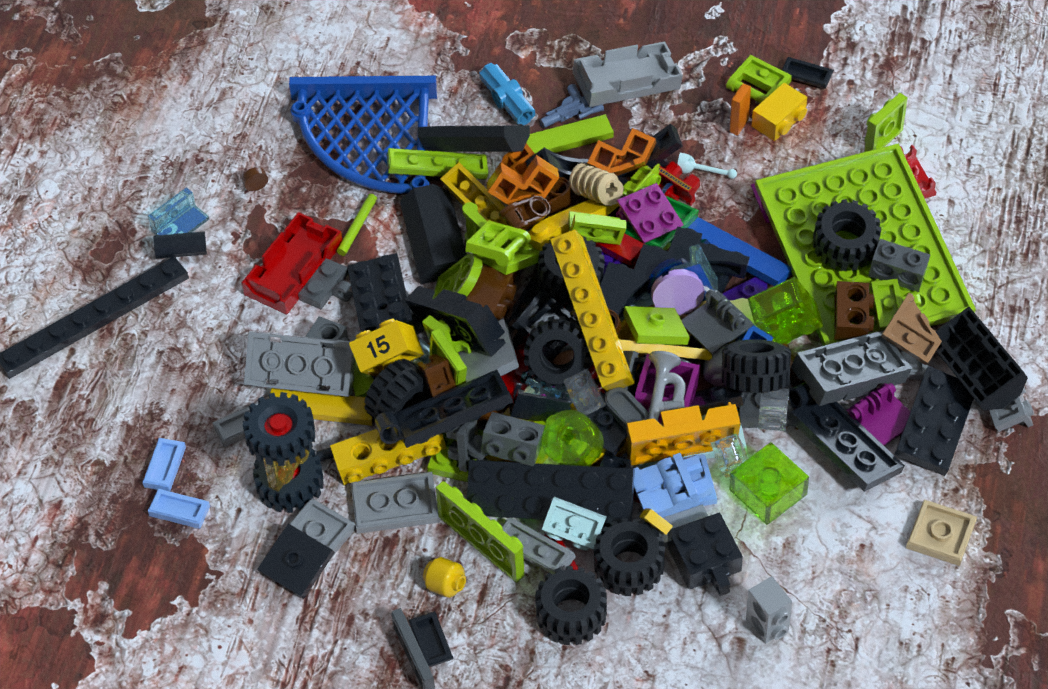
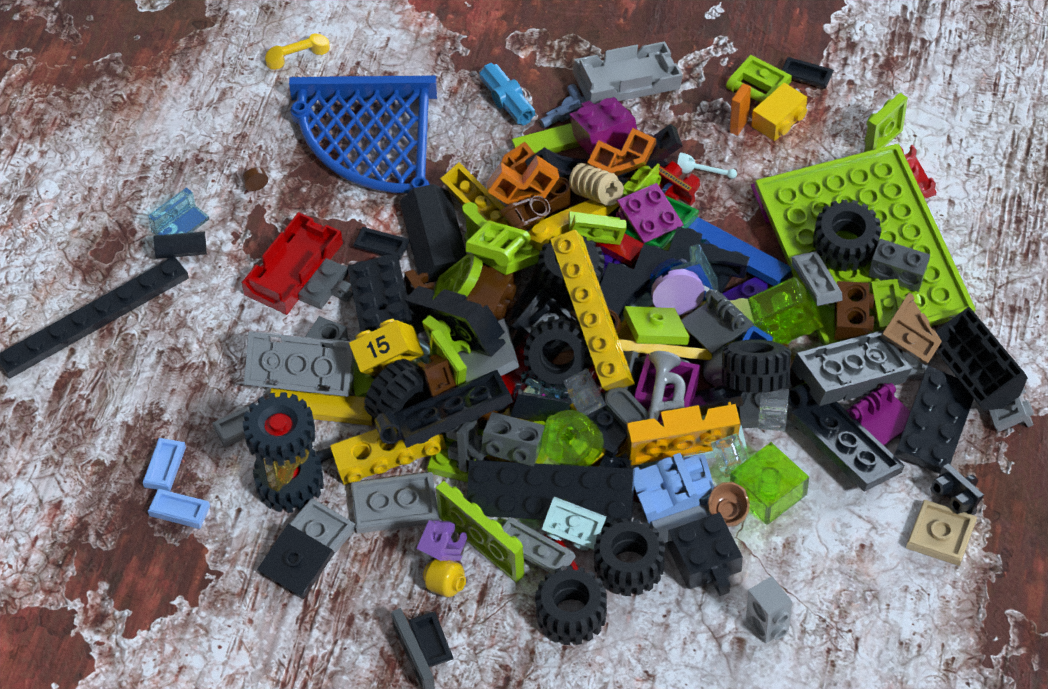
(275, 56): none -> yellow bar
(356, 224): lime bar -> none
(380, 242): none -> black tile
(413, 280): none -> reddish brown tile
(434, 162): lime tile -> none
(438, 542): none -> medium lavender hinge
(474, 138): black piece -> none
(602, 121): none -> magenta hinge
(656, 521): yellow tile -> none
(730, 501): none -> nougat hair
(816, 278): none -> light grey tile
(959, 489): none -> black hips

